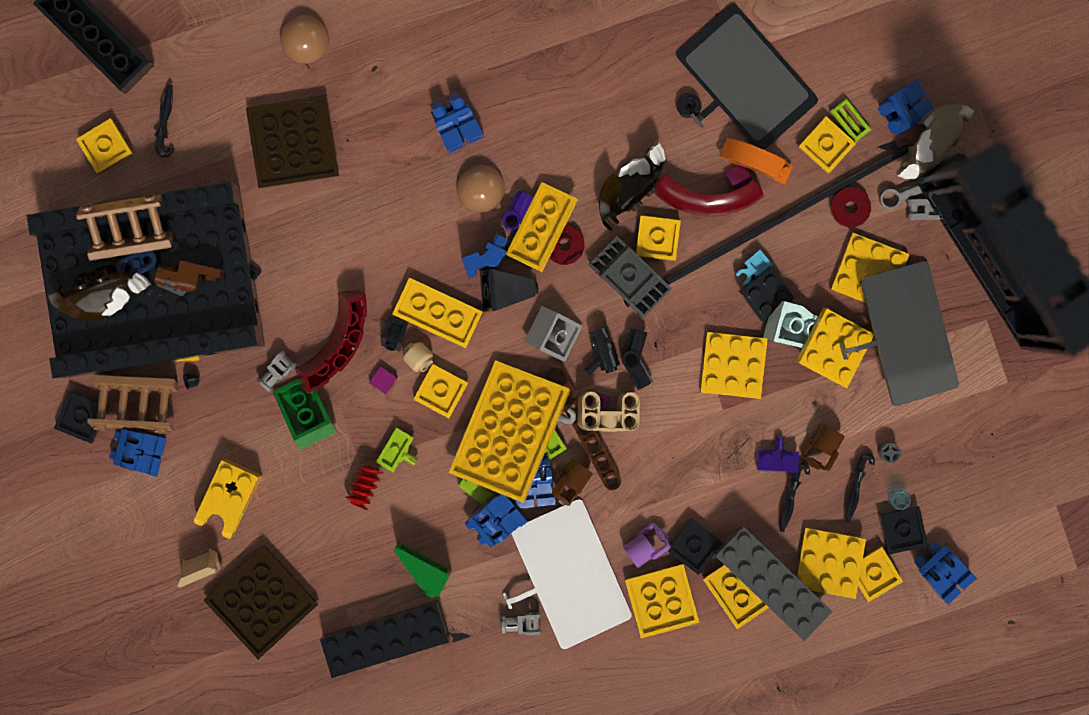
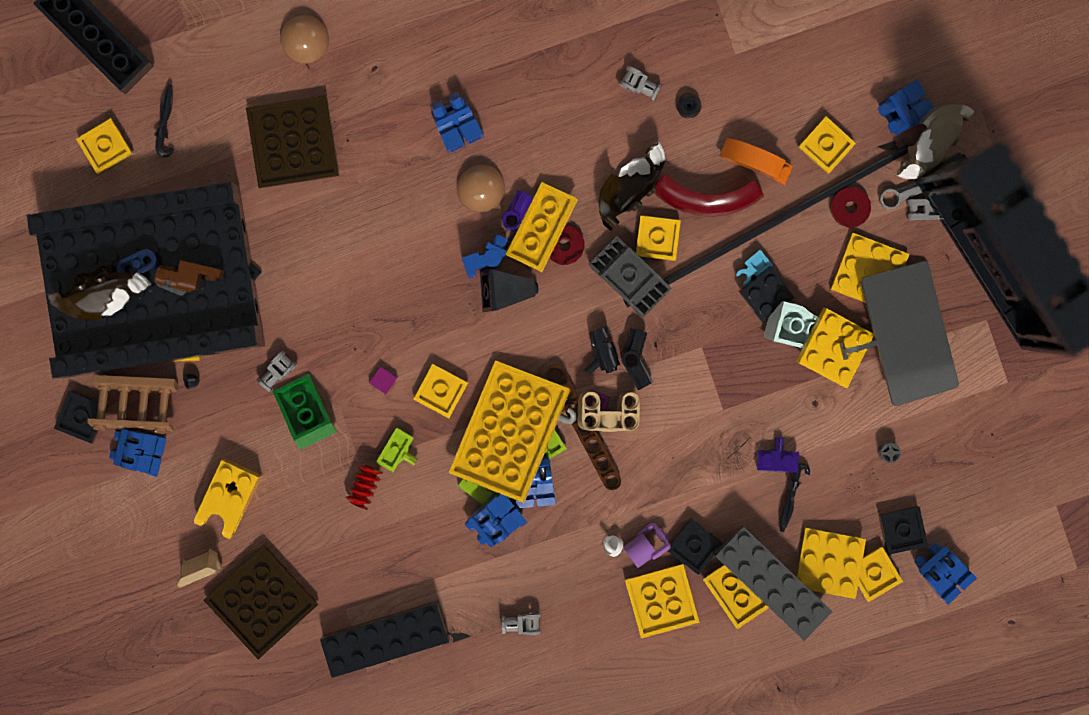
(121, 246): medium nougat fence -> none
(340, 346): dark red brick -> none
(394, 334): black bracket -> none
(418, 357): tan head -> none
(425, 571): green slope -> none
(437, 313): yellow plate -> none
(553, 333): light grey slope -> none
(570, 574): white piece -> none
(574, 477): reddish brown piece -> none
(612, 545): none -> white tile
(639, 83): none -> light grey connector
(733, 365): yellow plate -> none
(738, 176): magenta tile -> none
(746, 78): dark grey piece -> none
(827, 441): reddish brown piece -> none
(838, 118): lime tile -> none
(853, 497): black piece -> none
(902, 501): clear light blue wheel -> none

